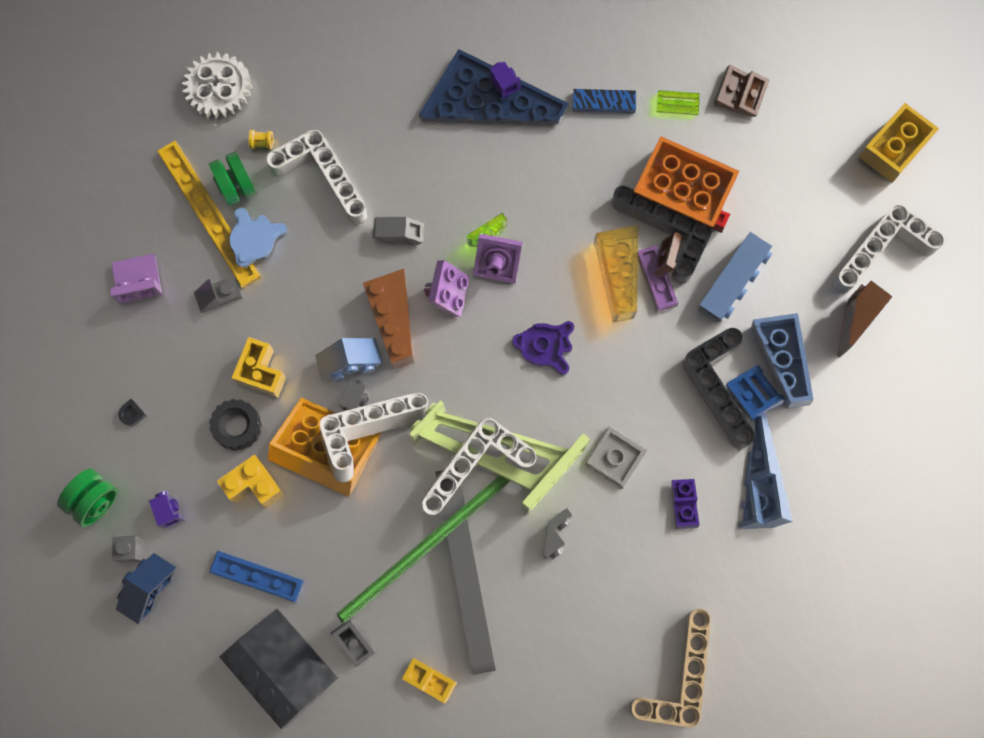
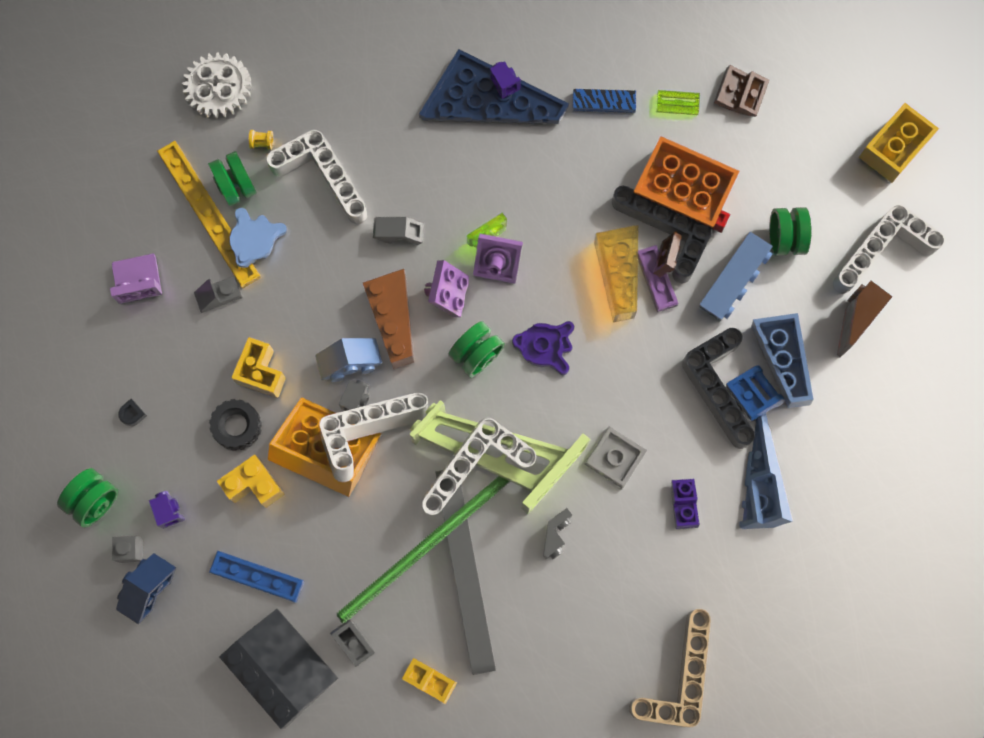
(476, 349): none -> green wheel
(790, 231): none -> green wheel

